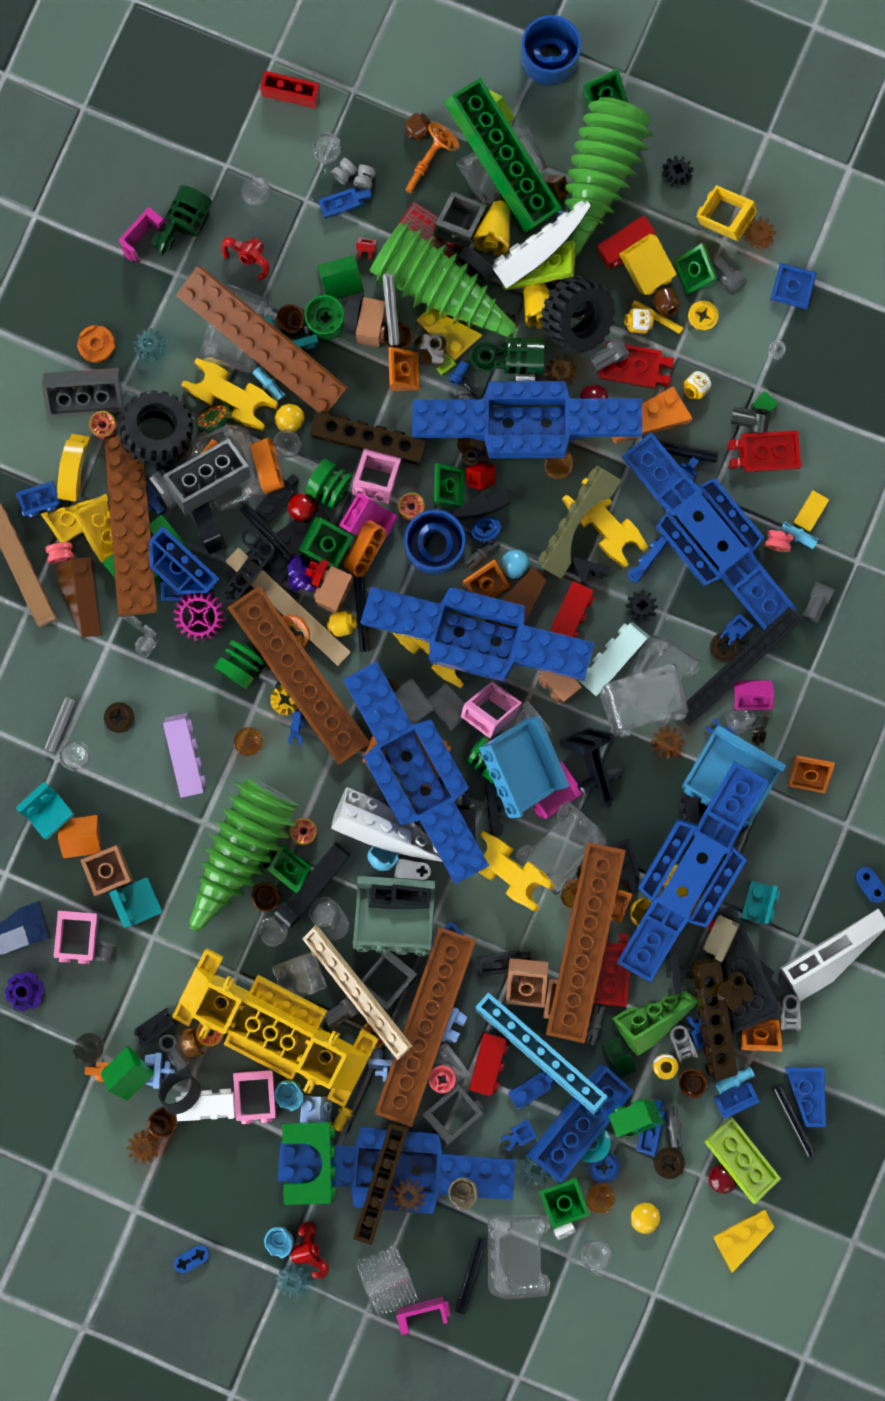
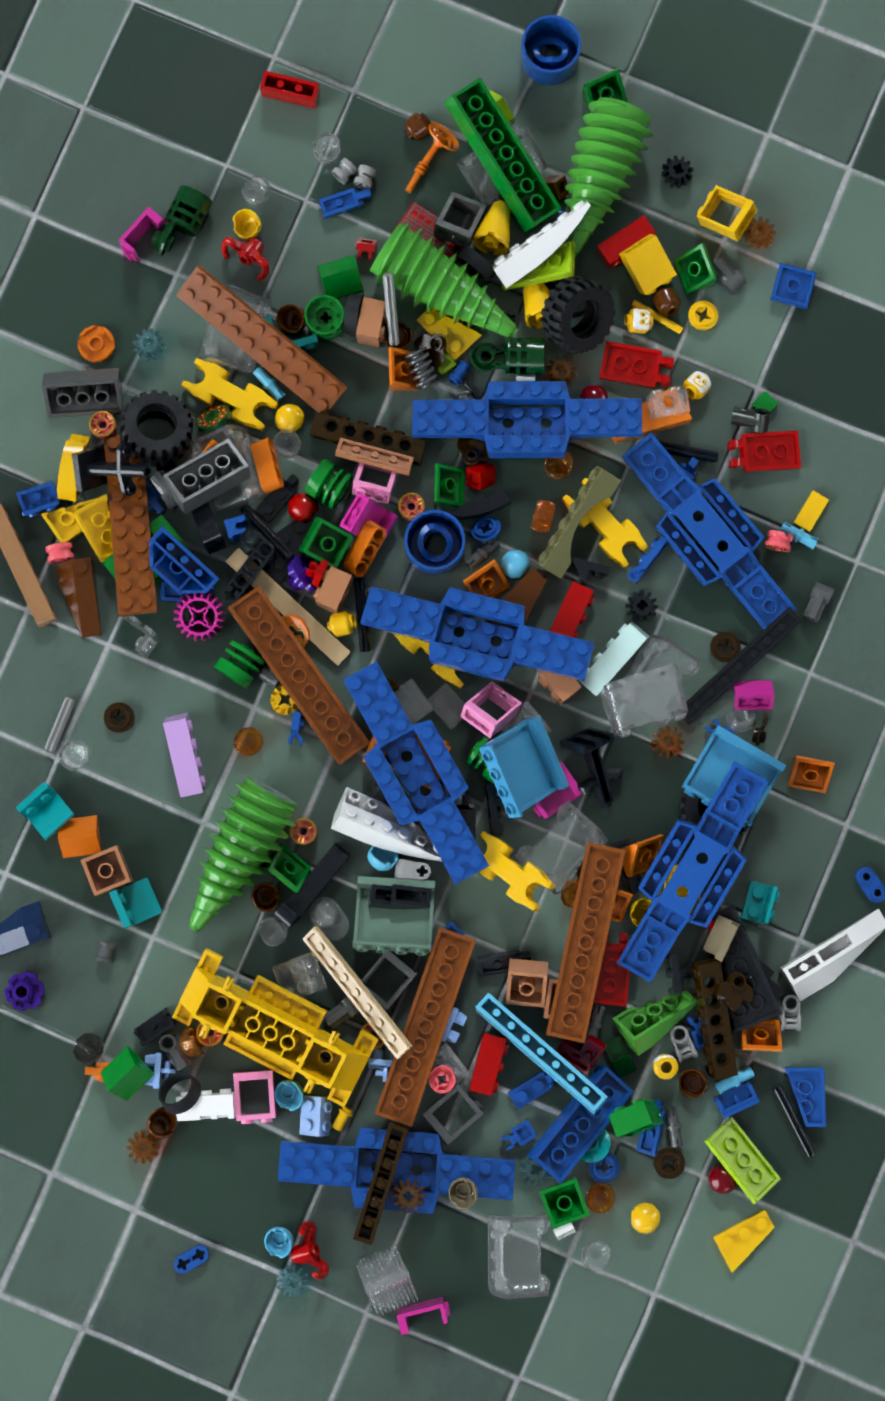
(66, 957): bright pink window -> none
(92, 469): none -> black piece
(235, 527): none -> blue hinge
(247, 224): none -> yellow hair
(320, 1137): green arch -> none
(374, 456): none -> nougat tile
(422, 369): none -> dark grey piece
(470, 1275): black axle -> none
(543, 516): none -> clear orange gear
(582, 1057): none -> dark red plate
(613, 353): dark grey piece -> none
(641, 855): none -> orange slope
(679, 400): none -> clear brick
(737, 629): blue plate -> none
(775, 355): clear bush -> none

